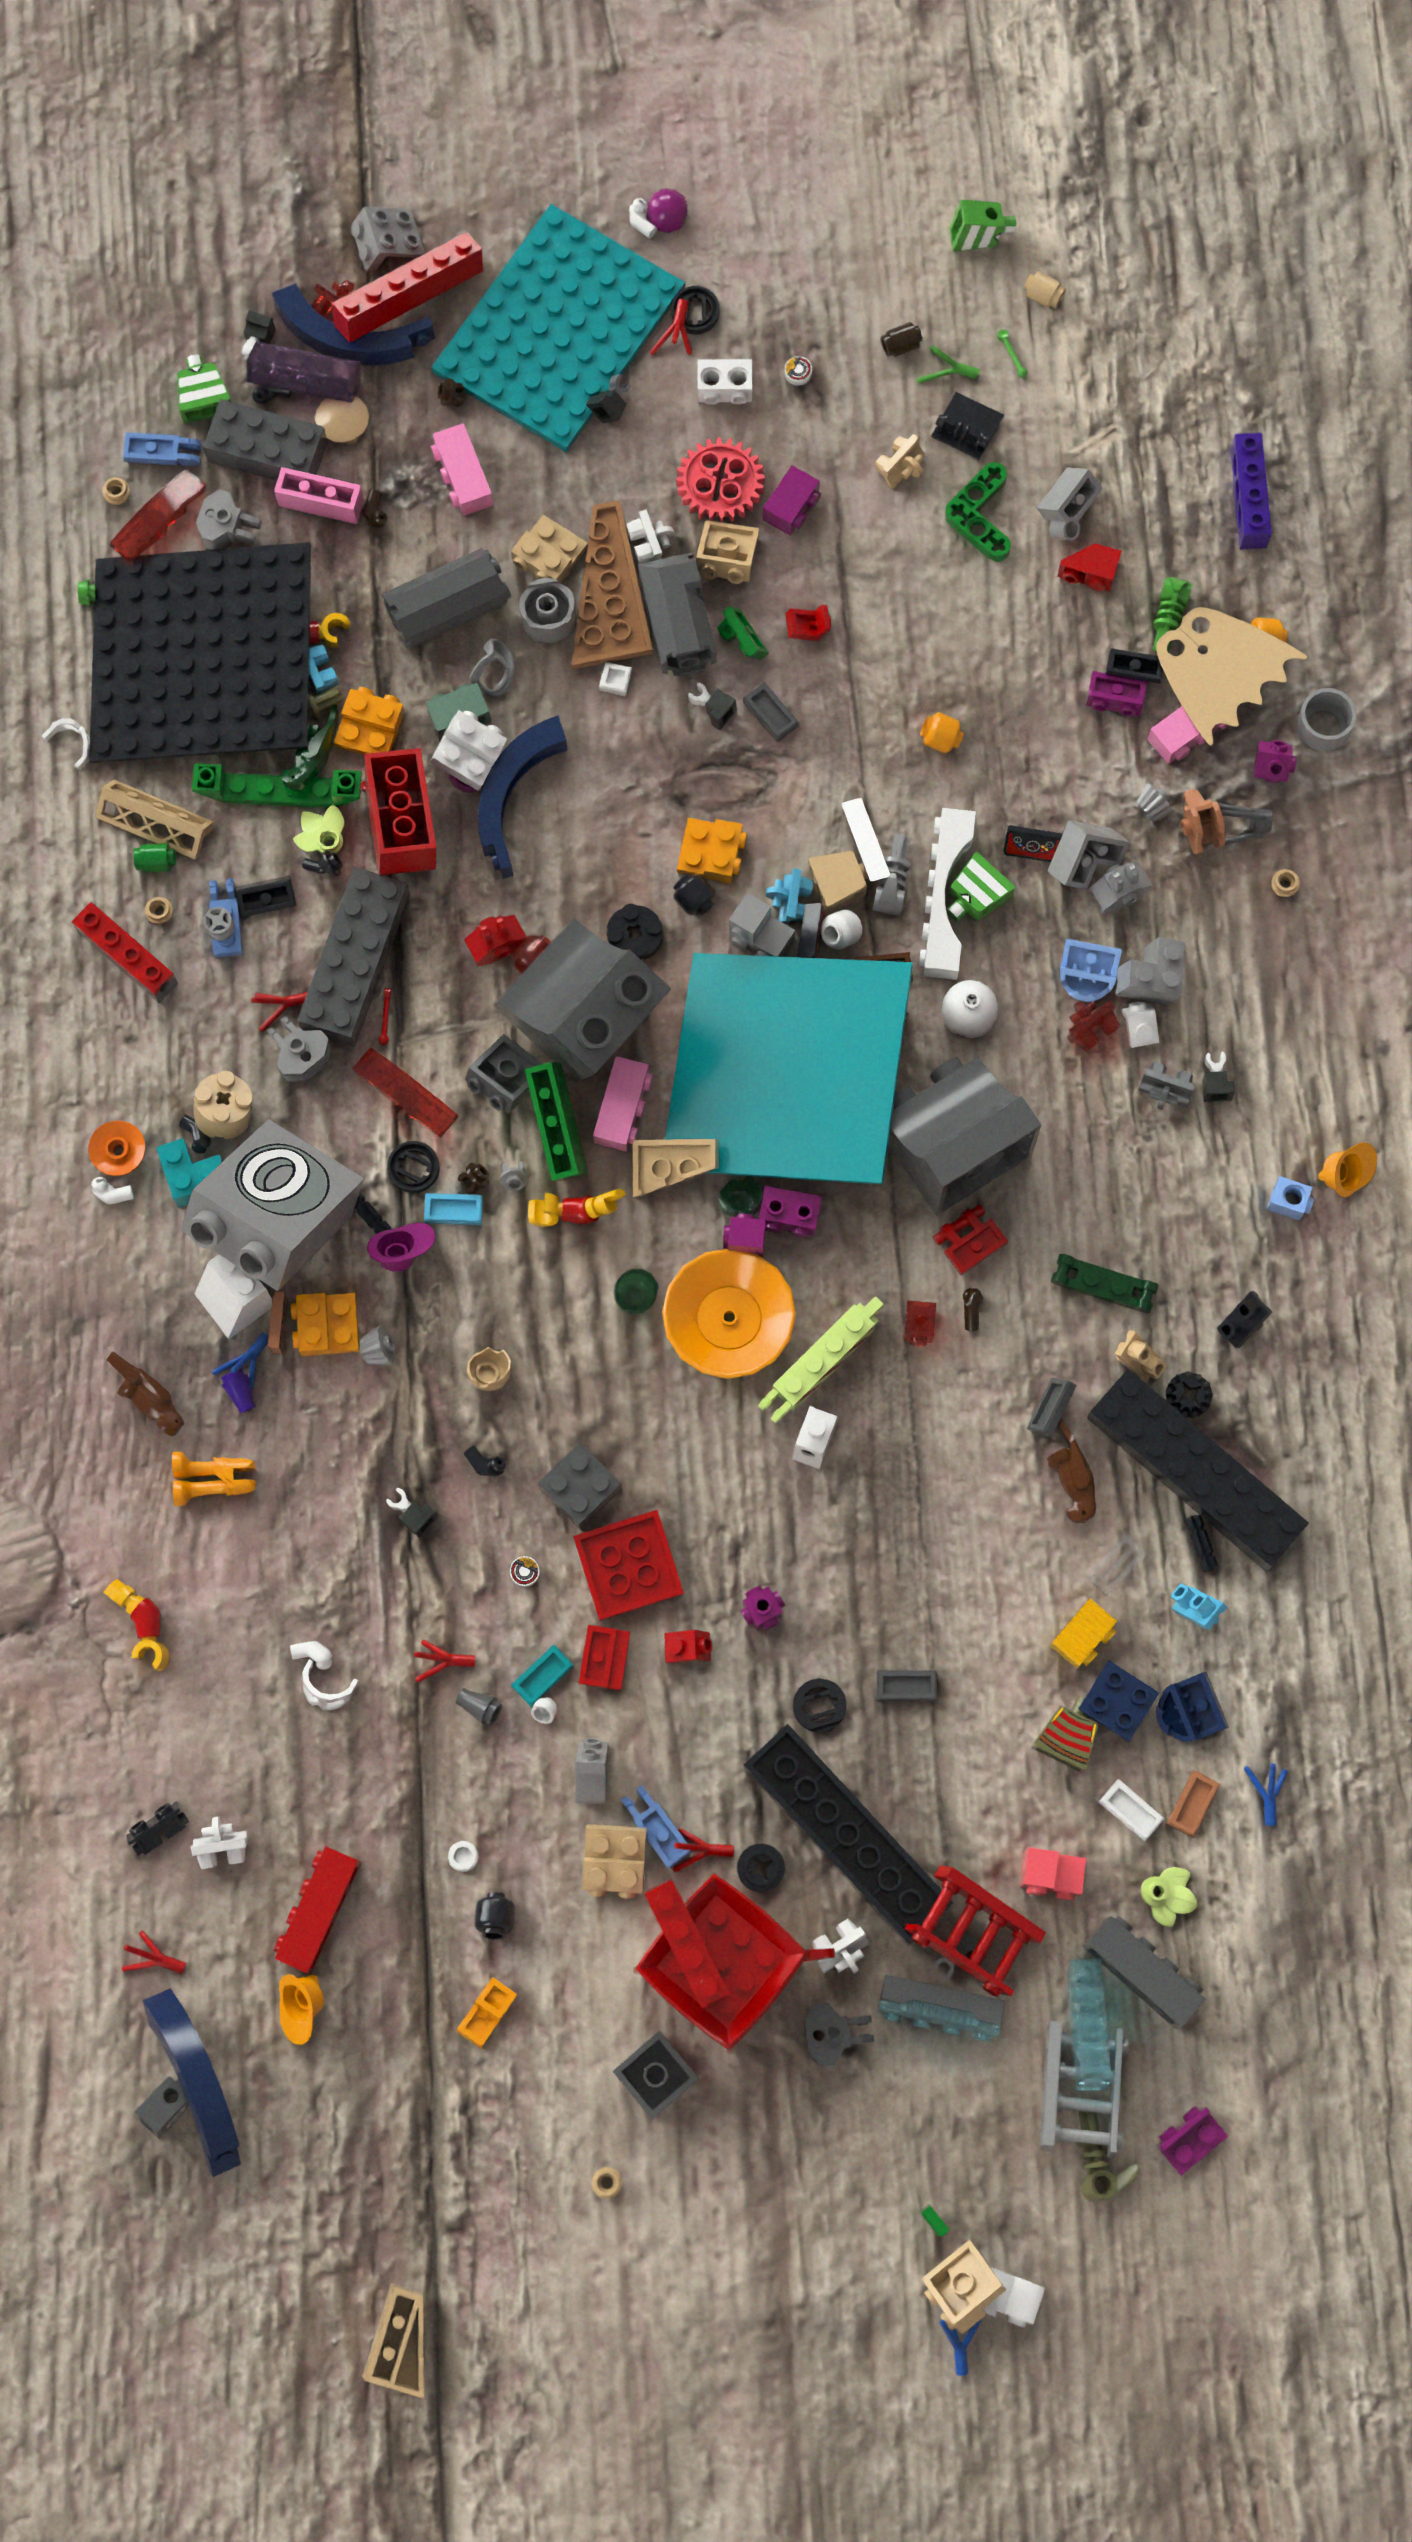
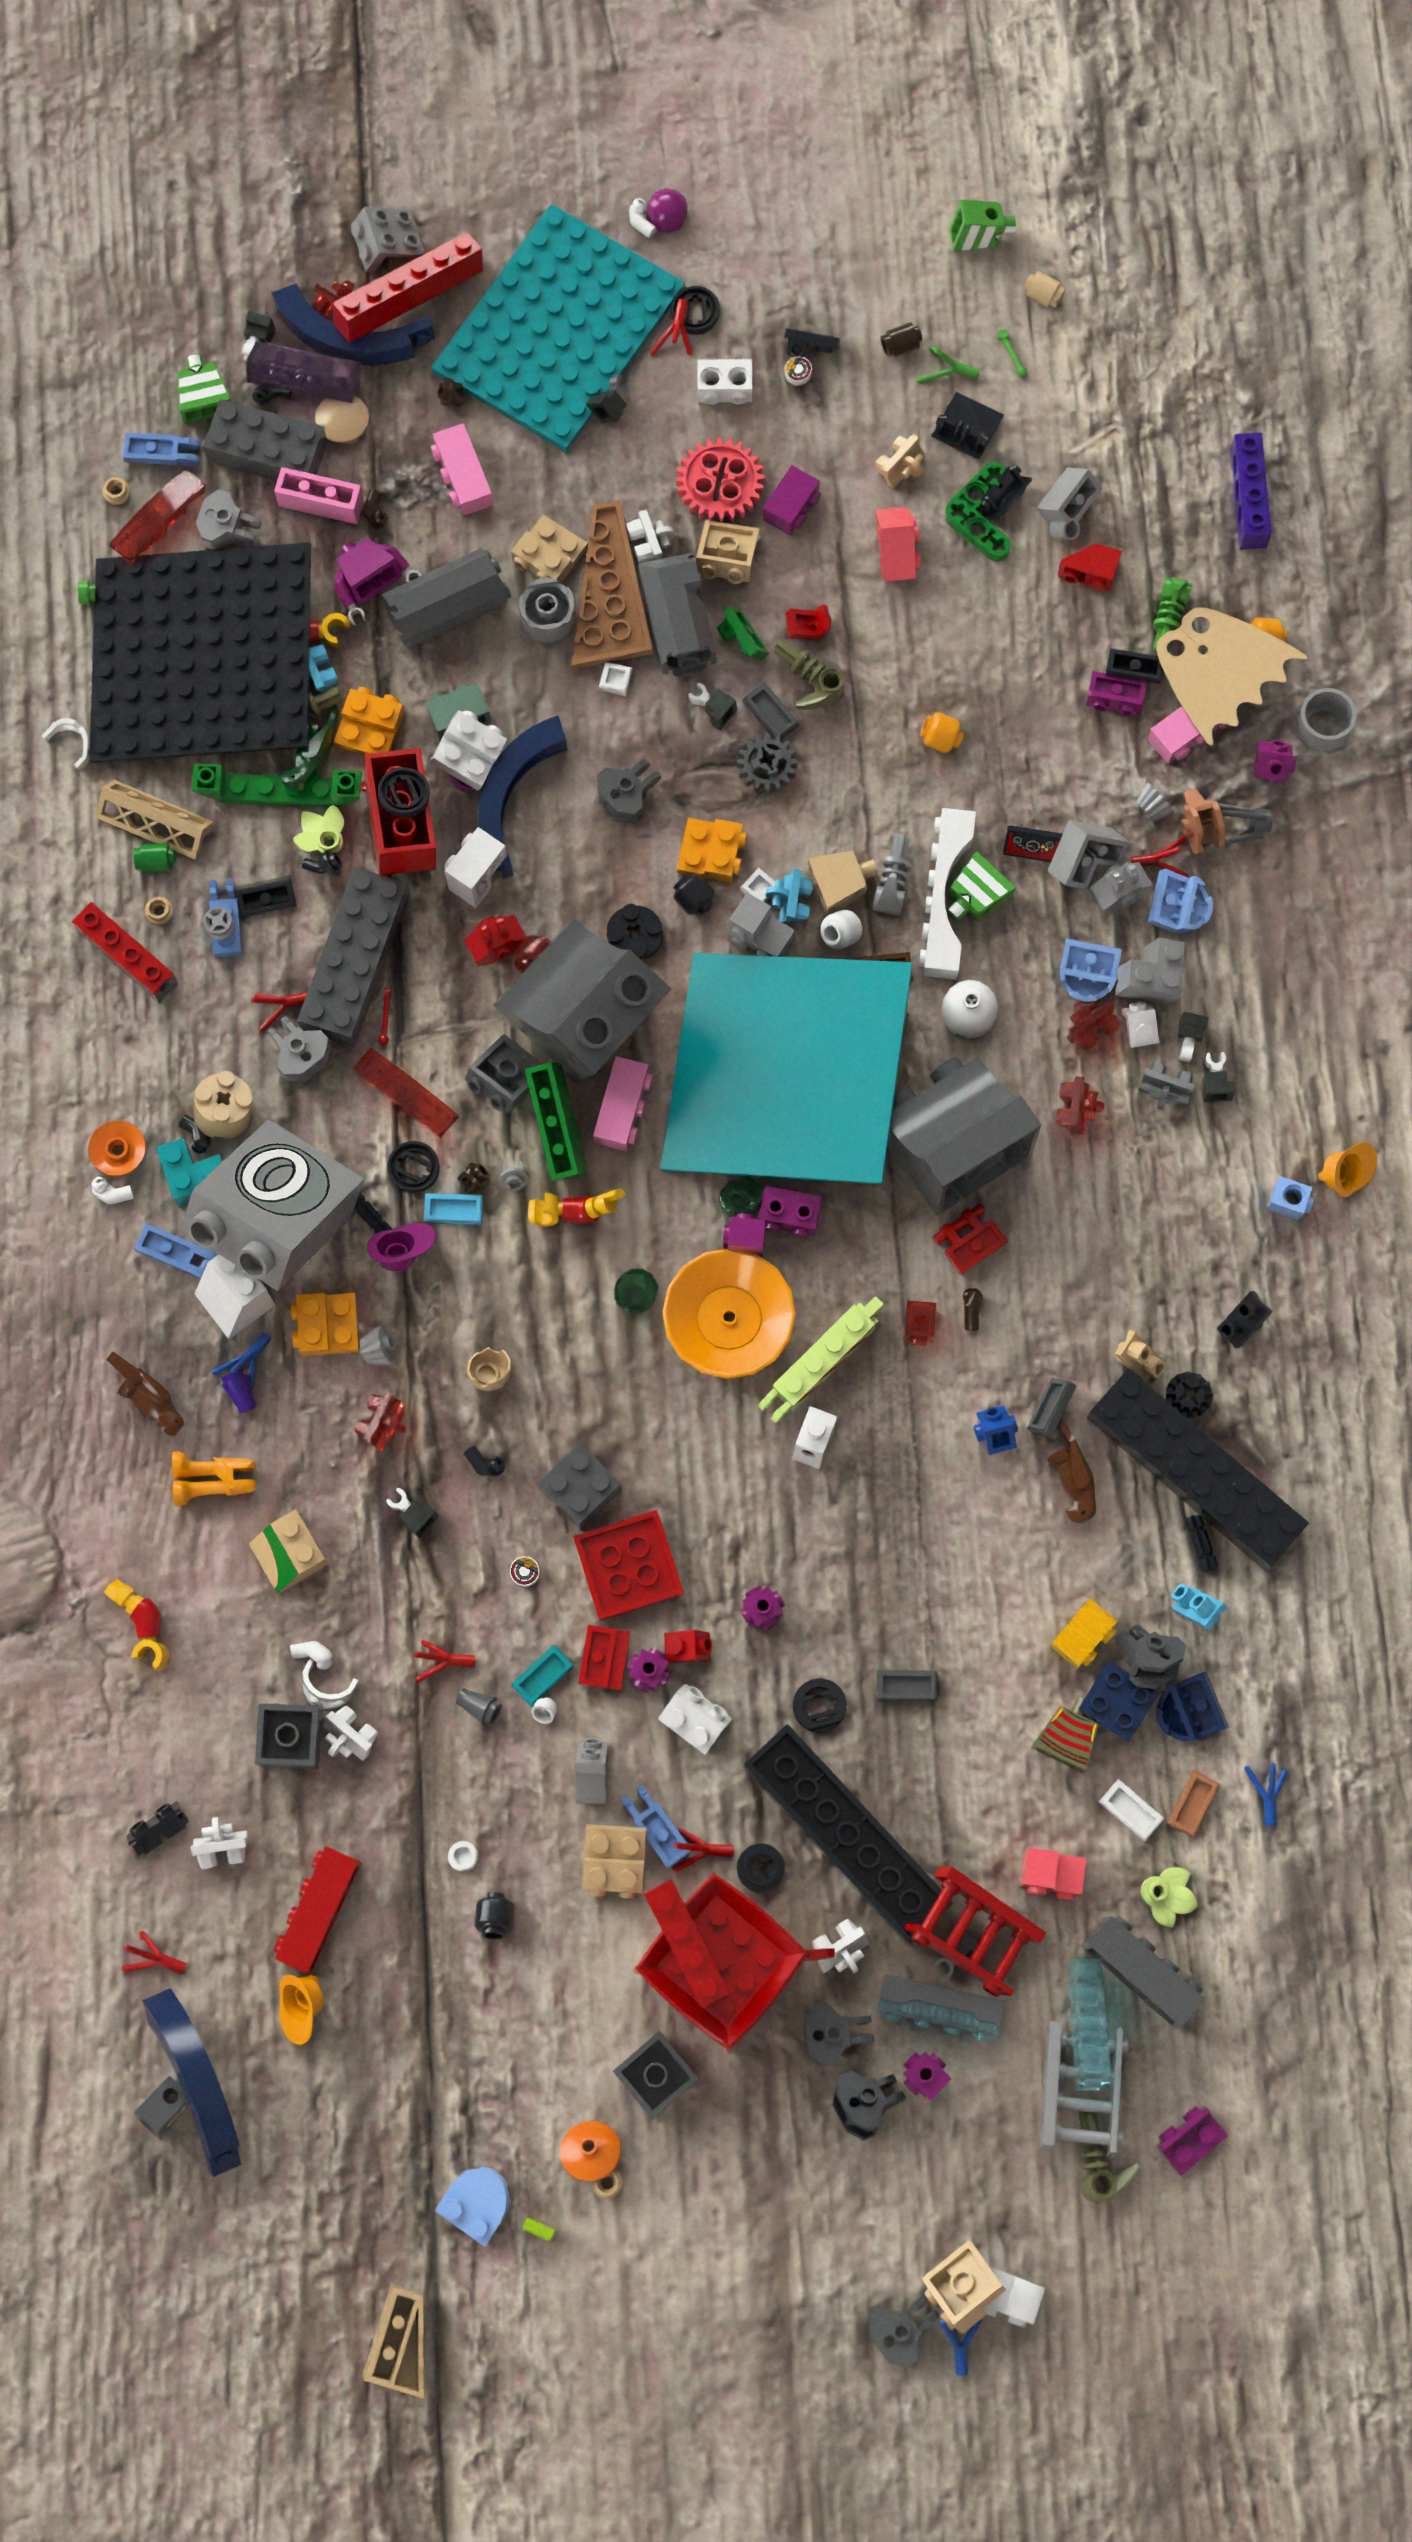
(172, 1250): none -> medium blue plate
(277, 1322): nougat tile -> none
(287, 1551): none -> tan slope
(288, 1736): none -> dark grey brick
(345, 1738): none -> white hips
(367, 571): none -> magenta torso
(384, 1422): none -> clear red hips
(407, 776): none -> black piece
(471, 869): none -> white brick
(476, 2203): none -> light blue slope
(486, 2012): light orange slope -> none
(499, 652): light grey piece -> none
(539, 2229): none -> lime tile
(593, 2164): none -> orange dish
(623, 791): none -> dark grey hinge
(651, 1681): none -> magenta brick
(670, 1162): tan wing -> none
(695, 1718): none -> white bracket
(757, 885): none -> white tile
(775, 755): none -> dark grey gear
(799, 341): none -> black hinge
(811, 931): black slope -> none
(817, 676): none -> olive piece
(863, 2102): none -> black hinge
(865, 839): white sticker -> none
(897, 539): none -> coral brick
(900, 2326): none -> dark grey hinge
(934, 2221): green tile -> none
(936, 2081): none -> magenta brick
(996, 1429): none -> blue brick
(997, 501): none -> black hinge
(1083, 1105): none -> clear red hips
(1104, 1283): dark green plate -> none
(1151, 1654): none -> dark grey hinge
(1153, 859): none -> red plant
(1179, 903): none -> light blue slope
(1191, 1029): none -> pearl dark grey piece
(1285, 875): tan plate -> none

